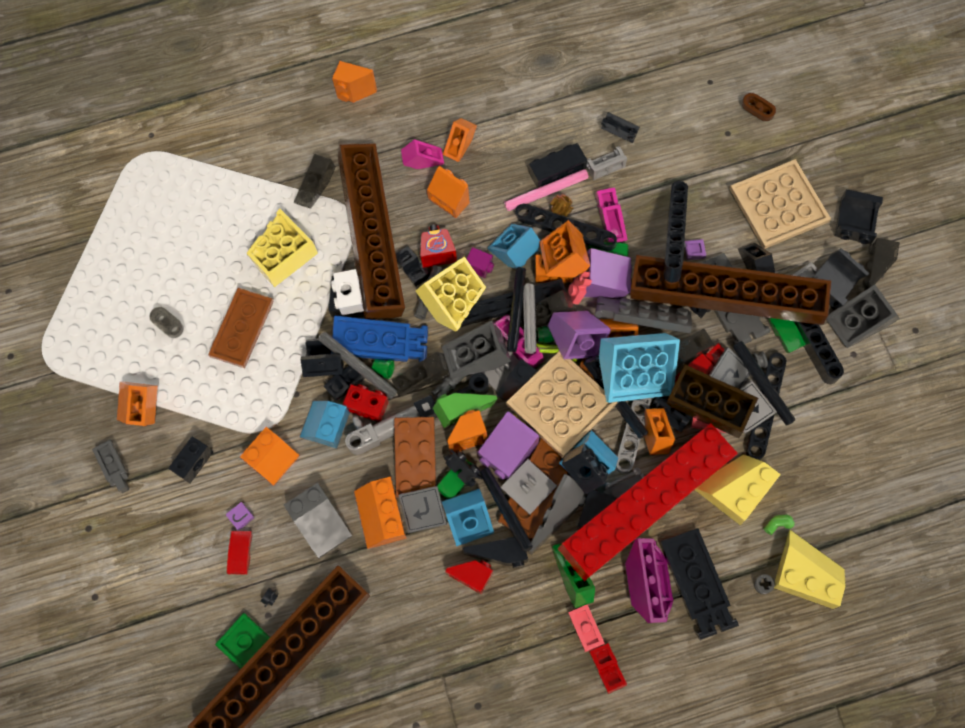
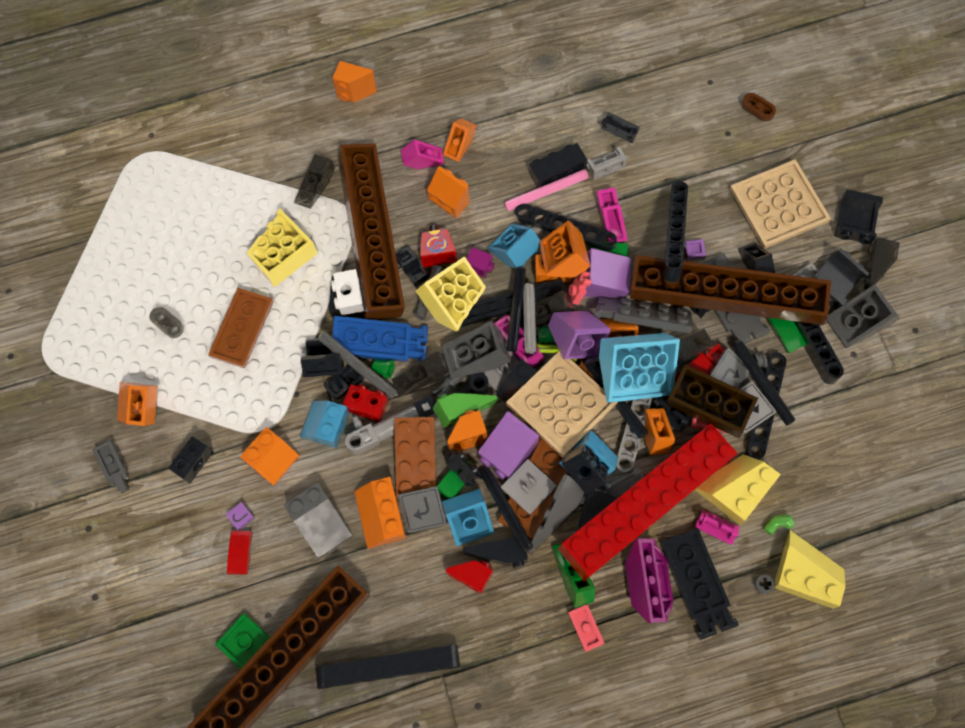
(269, 597): black plate -> none
(387, 667): none -> black beam
(561, 205): pearl gold gear -> none
(608, 668): red slope -> none
(717, 527): none -> dark pink hinge

